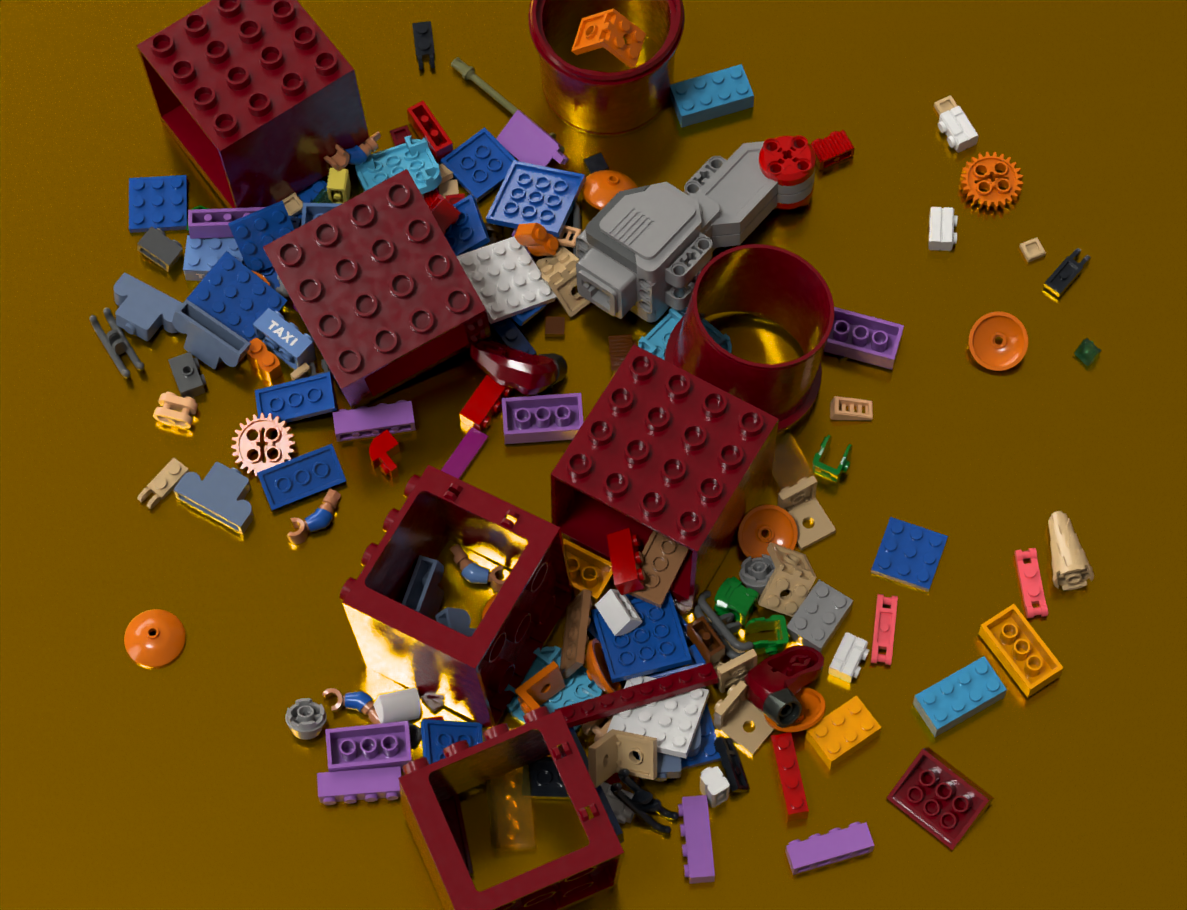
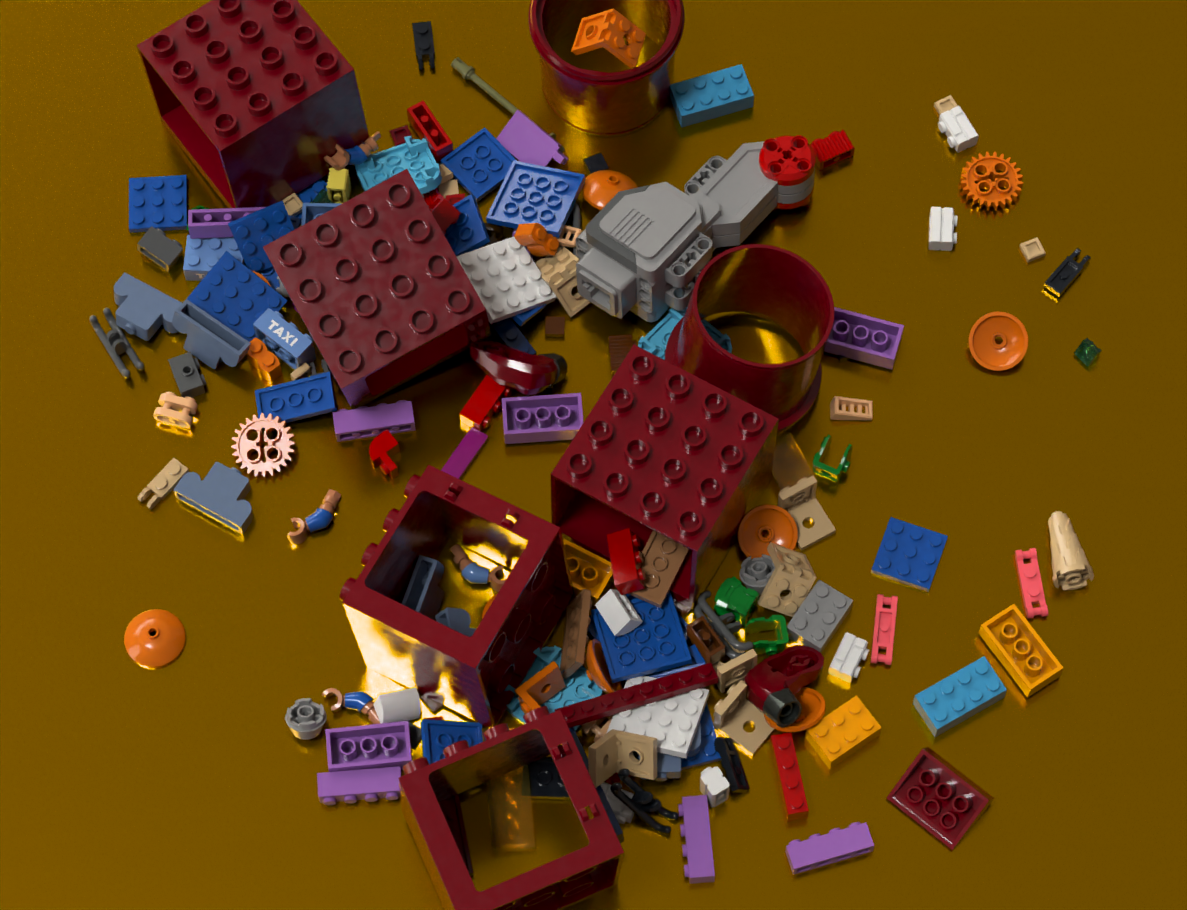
(301, 476): blue plate -> none

